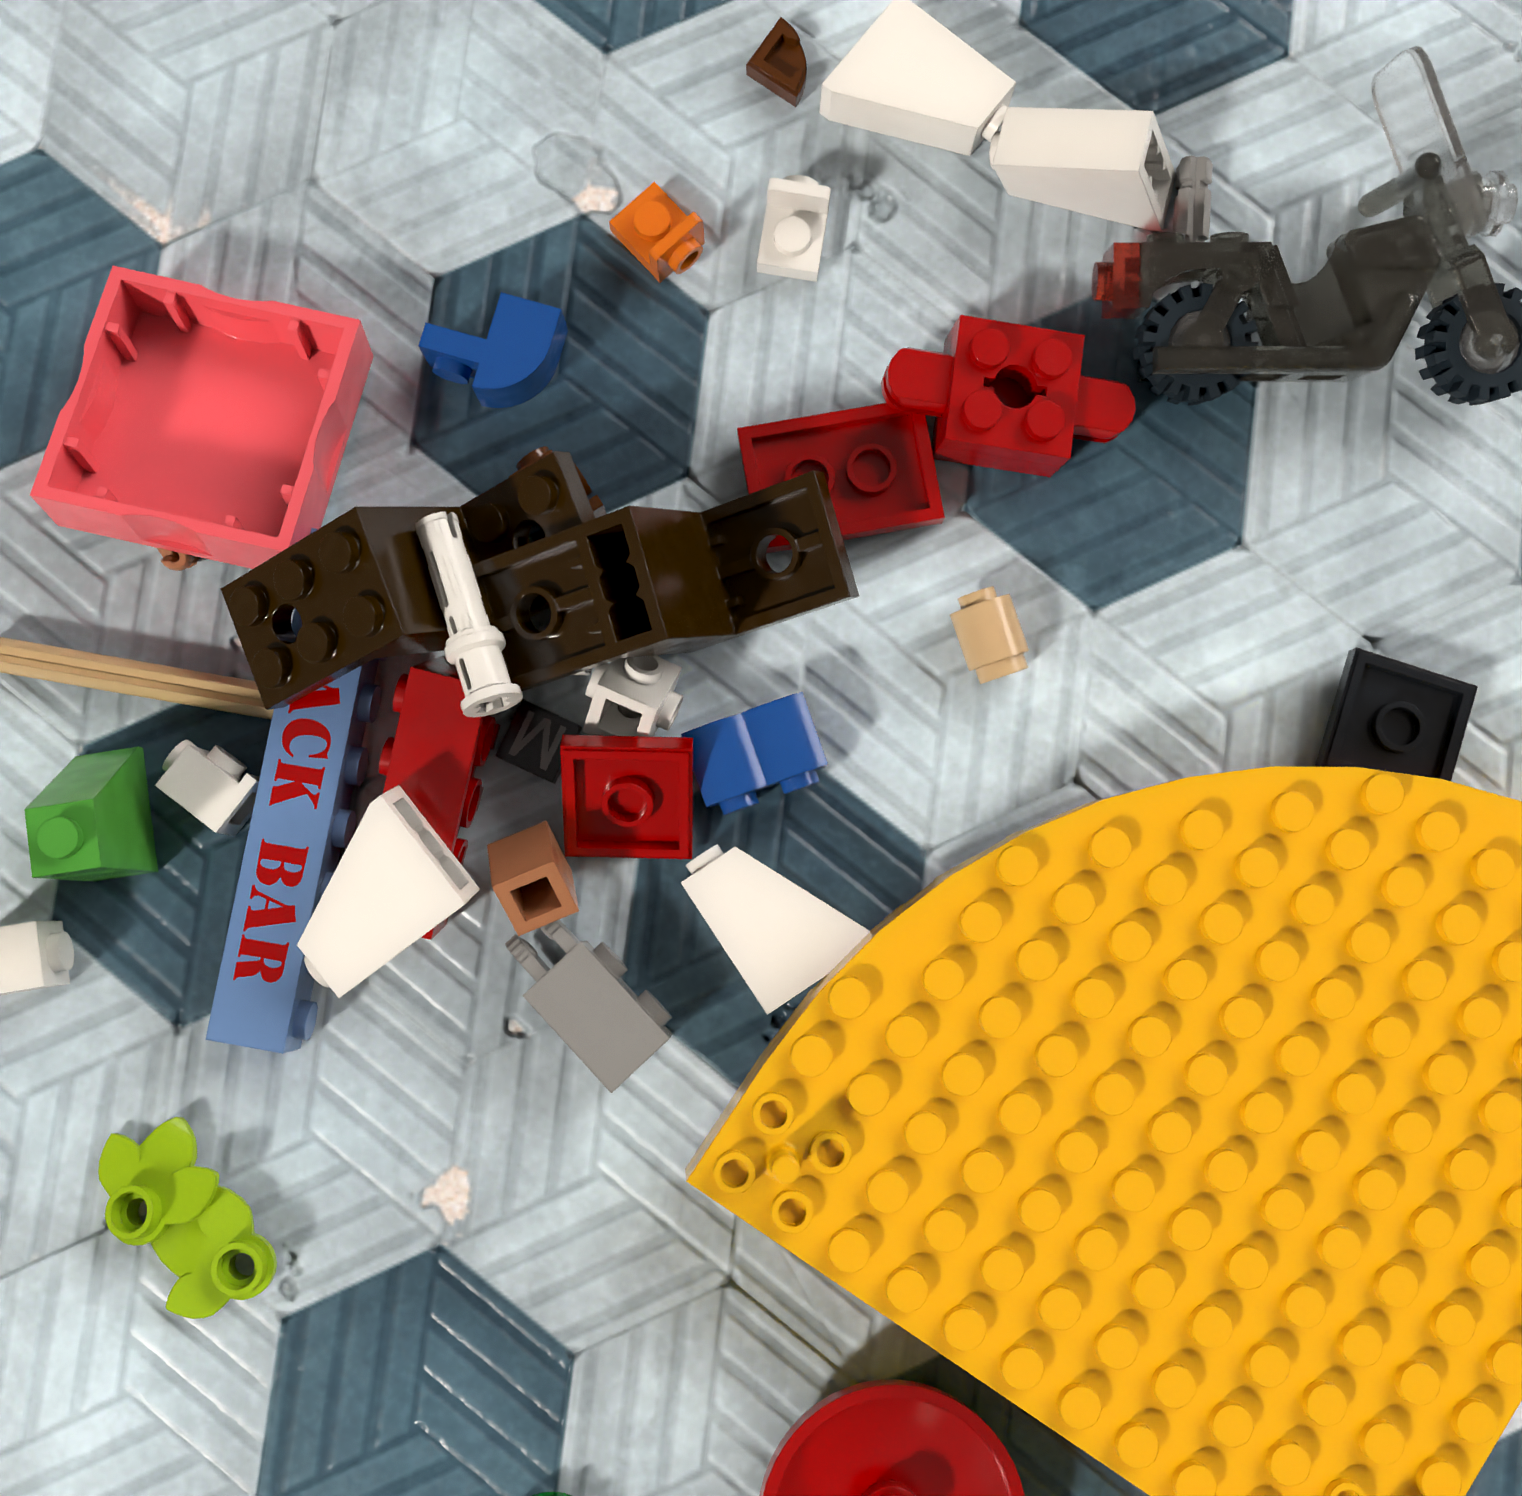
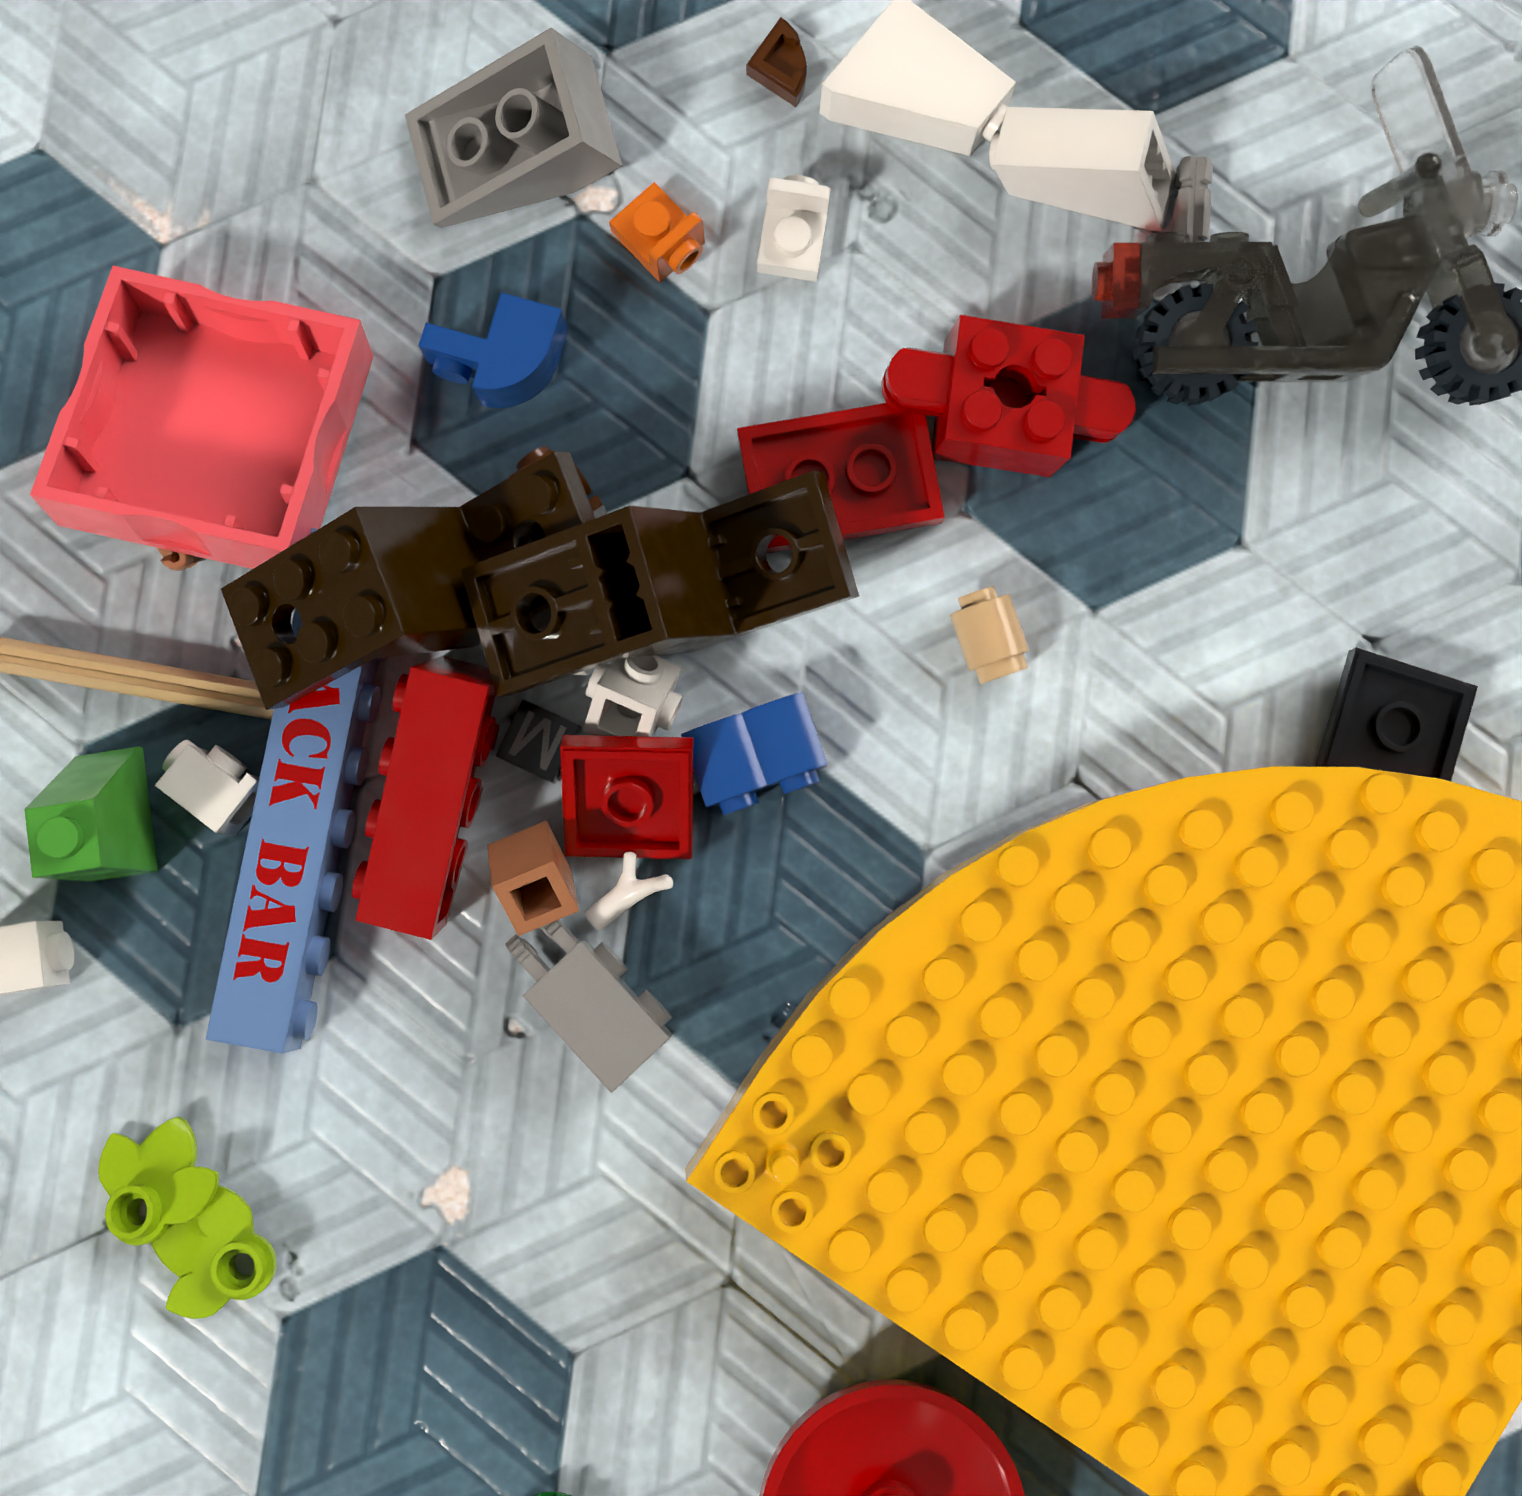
(383, 895): white slope -> none
(472, 641): white pin -> none
(514, 133): none -> light grey slope
(625, 894): none -> white bar
(768, 924): white slope -> none

